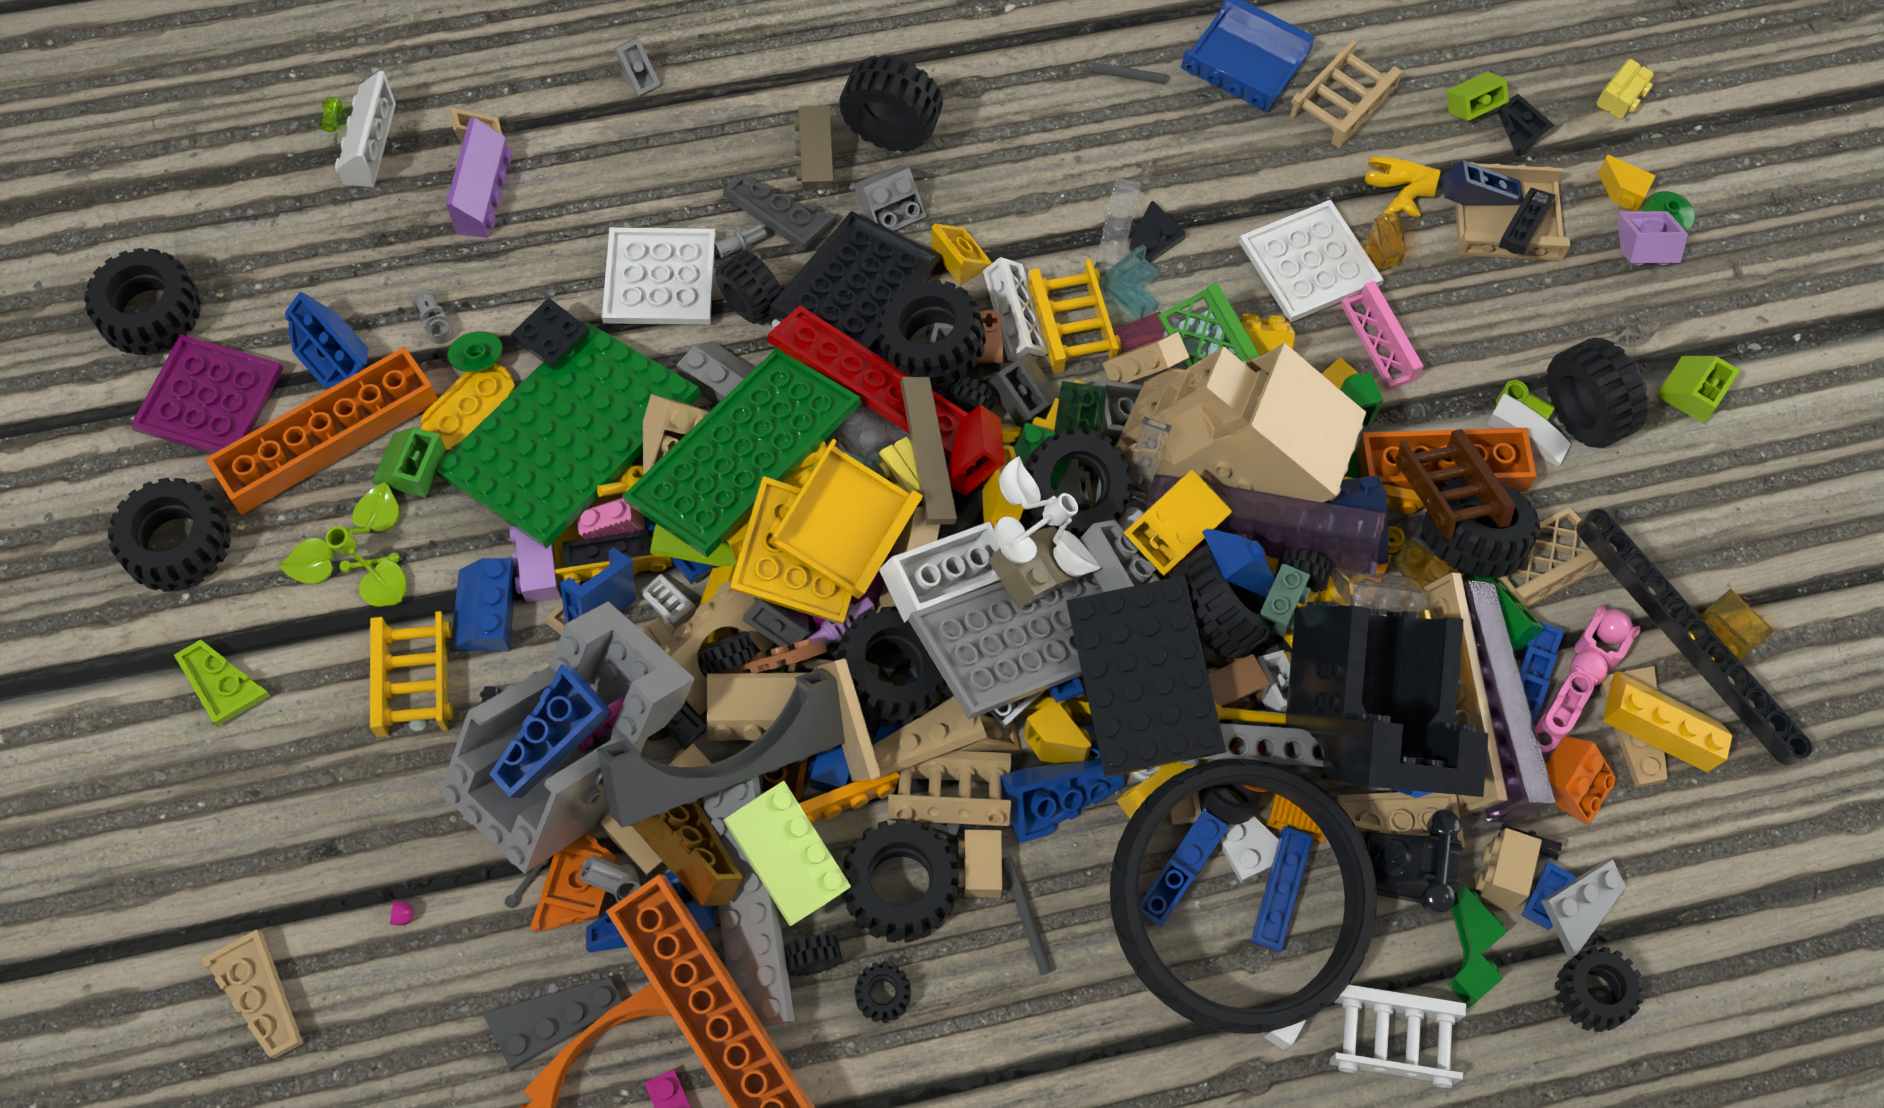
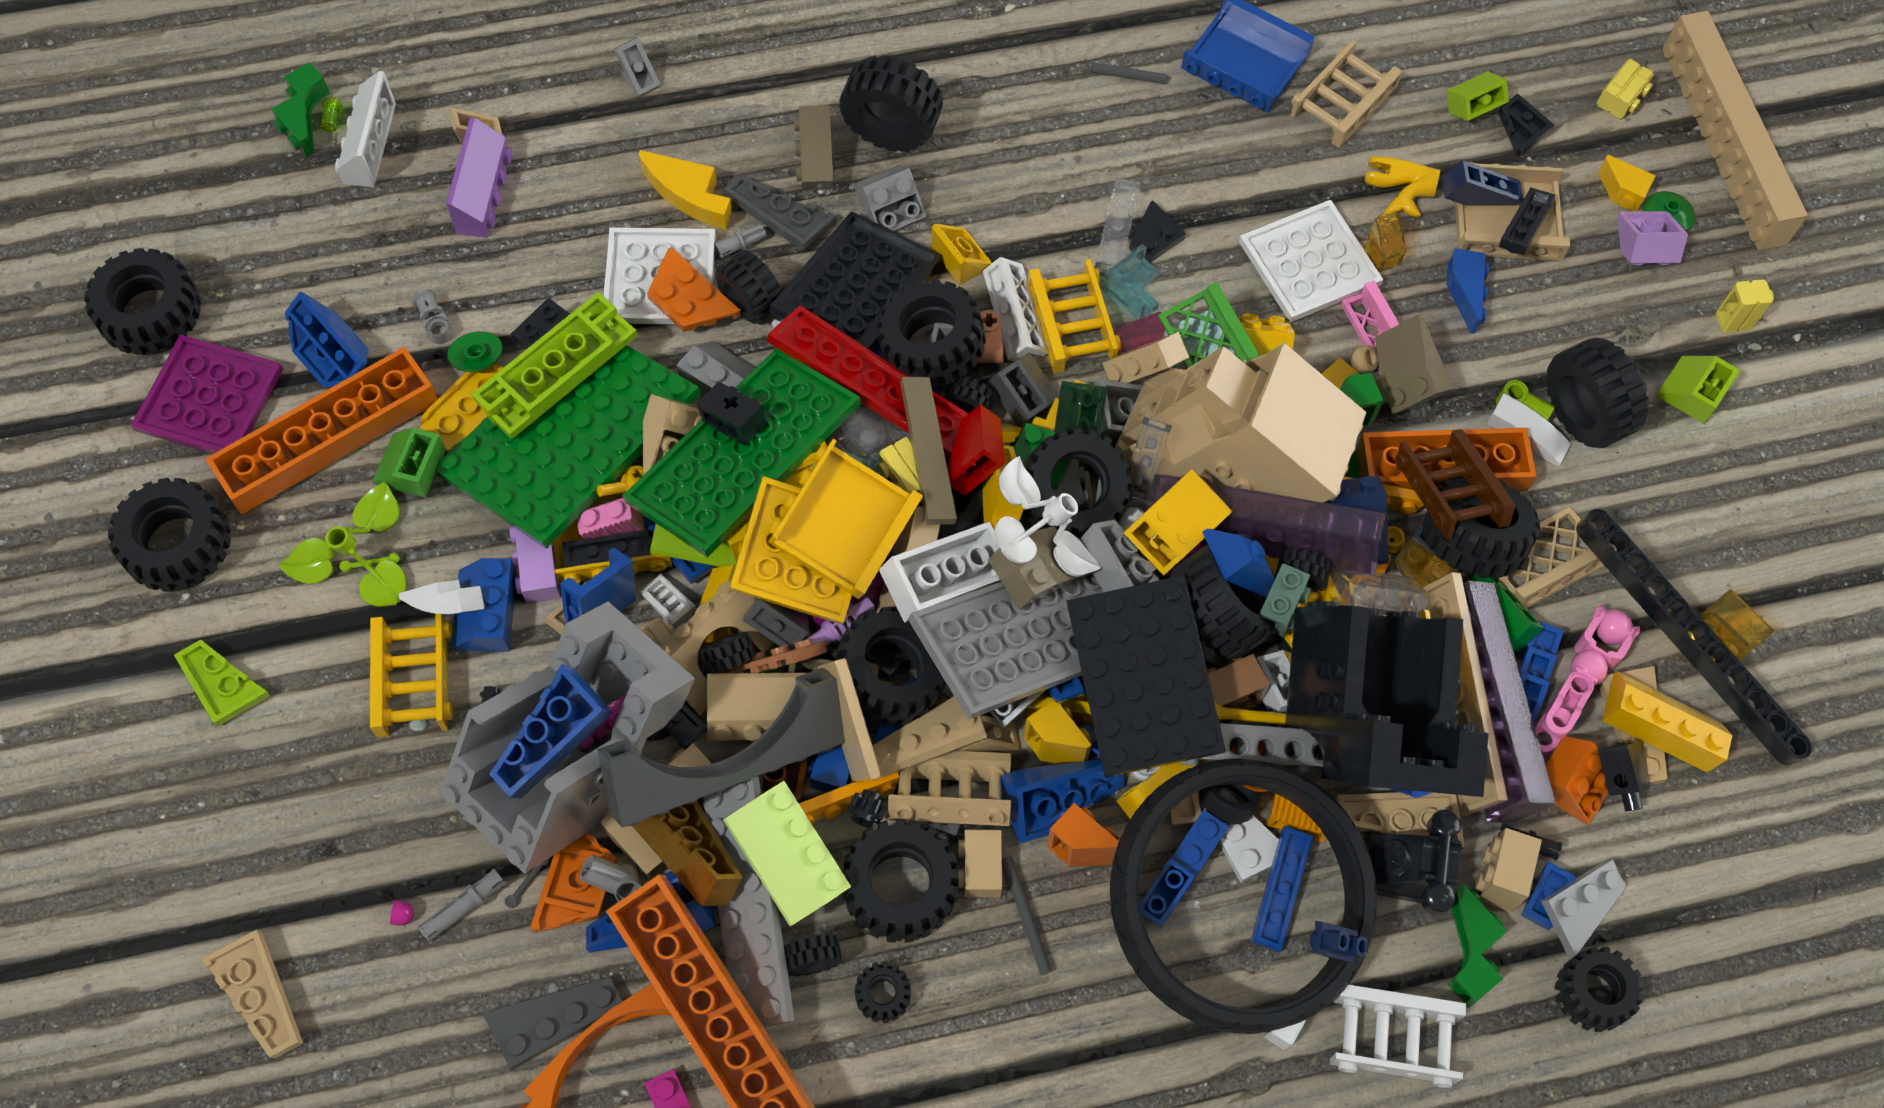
(293, 116): none -> green arch
(444, 598): none -> white slope
(466, 901): none -> light grey pin
(554, 365): none -> lime slope
(687, 187): none -> yellow slope
(687, 295): none -> orange wing
(732, 413): none -> black brick
(867, 808): none -> black gear
(1081, 840): none -> orange slope
(1337, 942): none -> dark blue hips
(1364, 359): none -> tan tile
(1410, 365): none -> dark tan slope
(1466, 284): none -> blue slope
(1625, 761): none -> black torso
(1734, 131): none -> tan brick
(1744, 306): none -> light yellow brick

